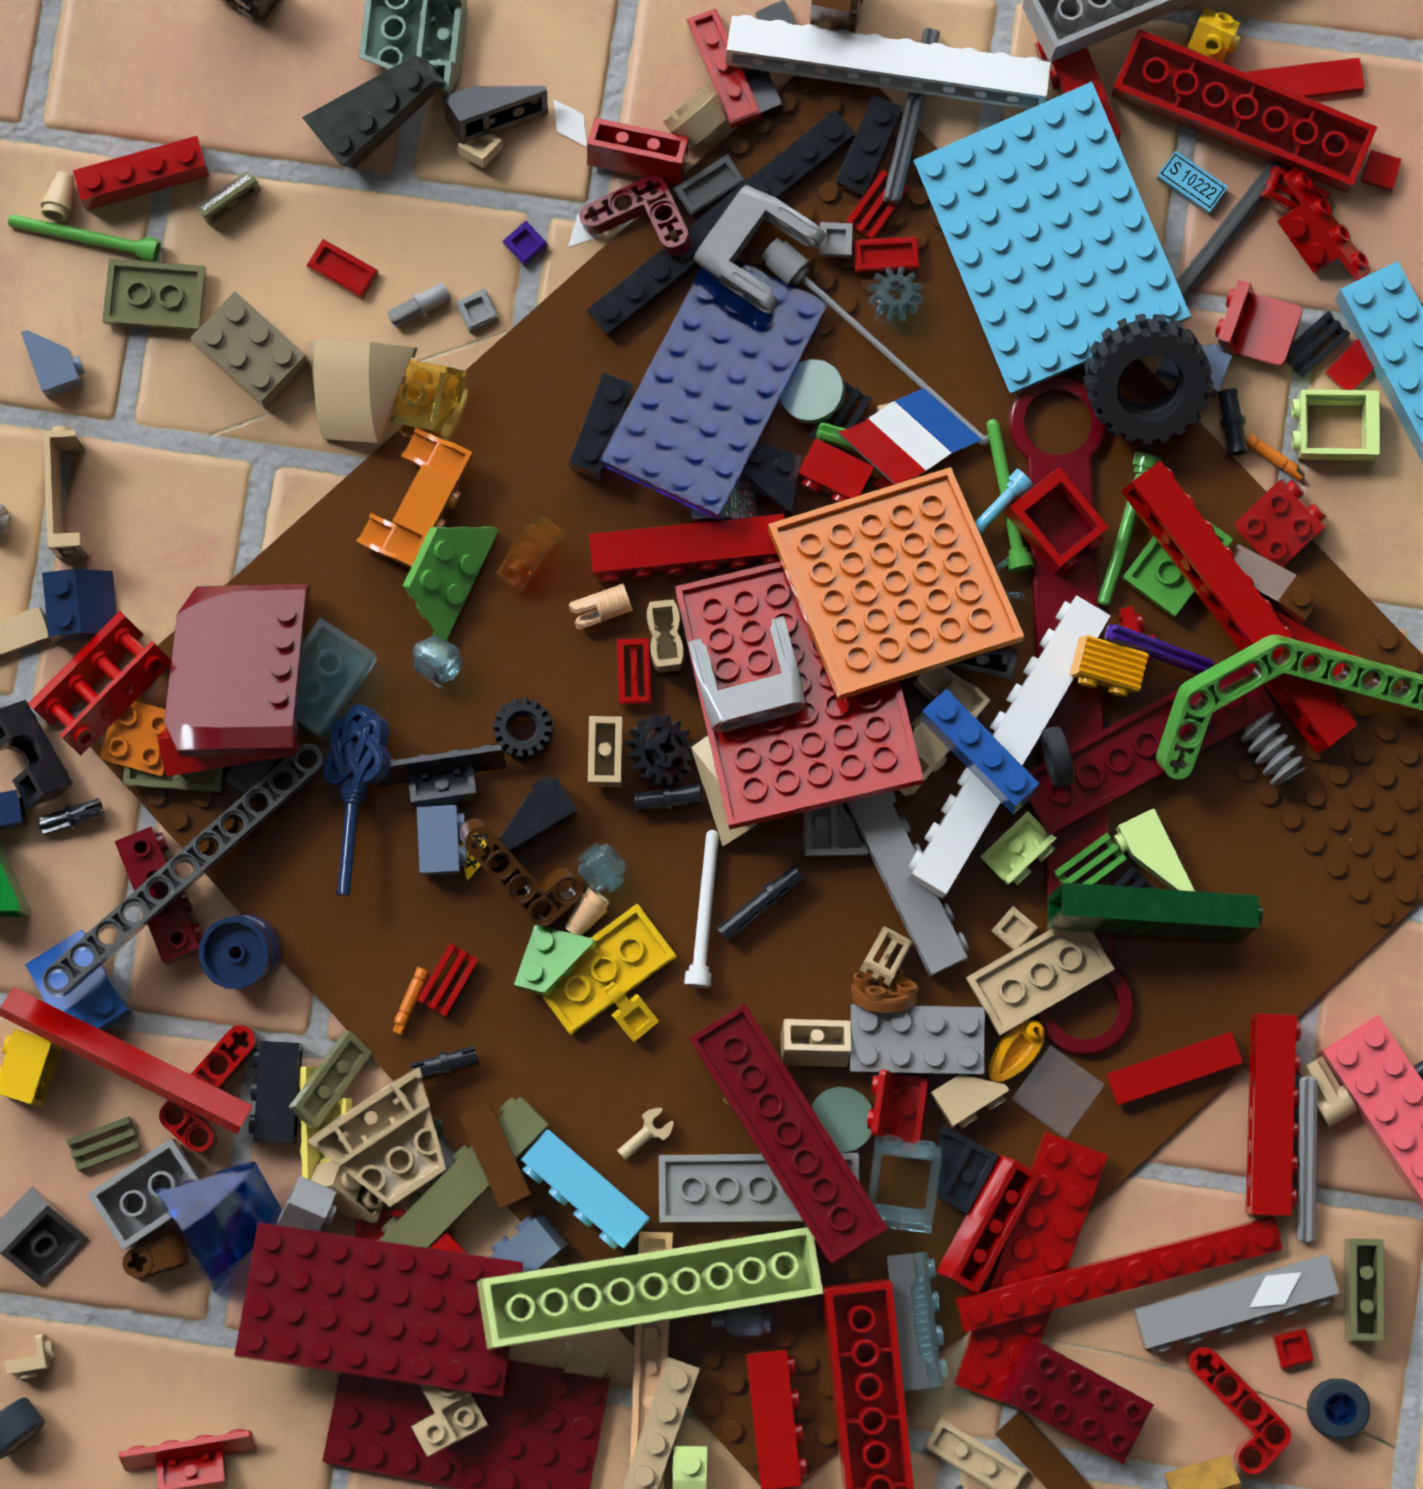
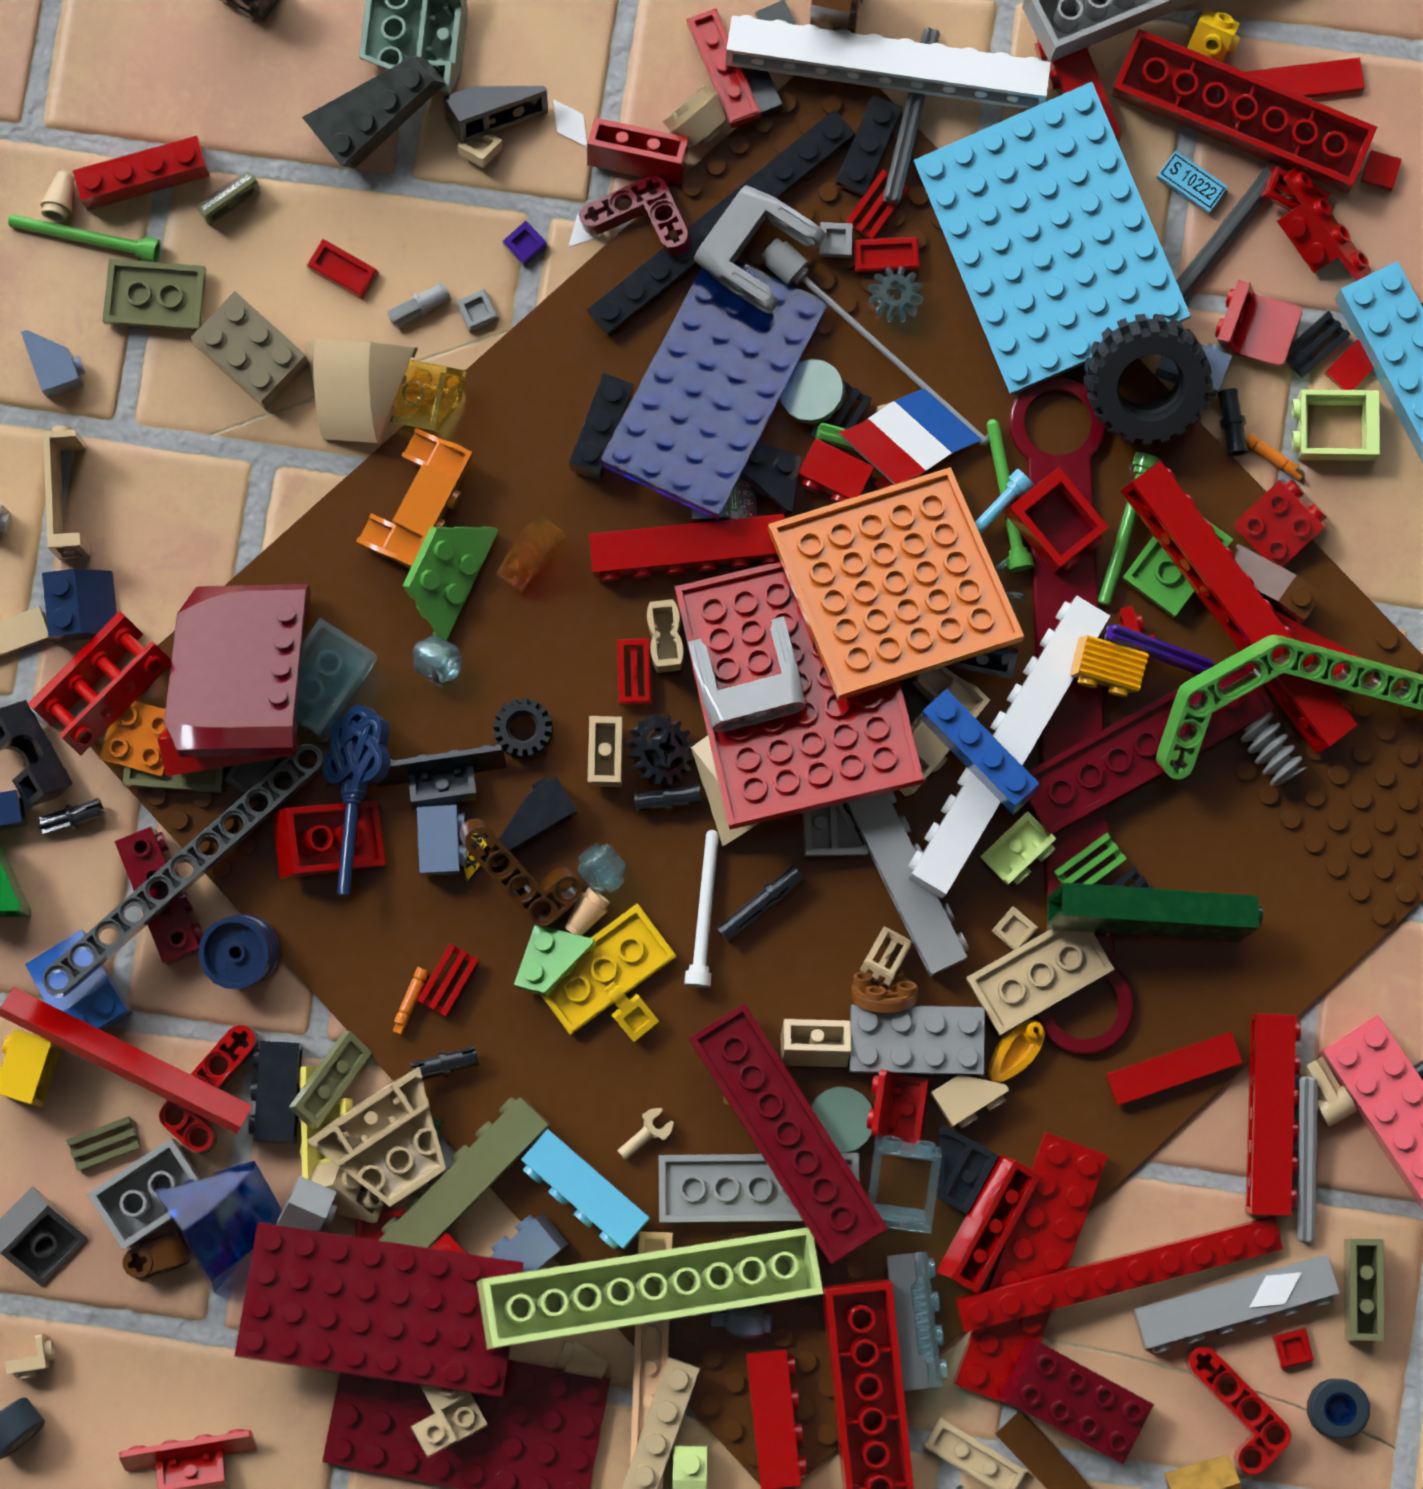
(311, 839): none -> red slope
(495, 1155): reddish brown tile -> none
(608, 602): light nougat hinge -> none
(709, 185): dark grey tile -> none
(1057, 756): black tyre -> none
(1057, 1091): clear tile -> none
(1151, 849): yellowish green slope -> none

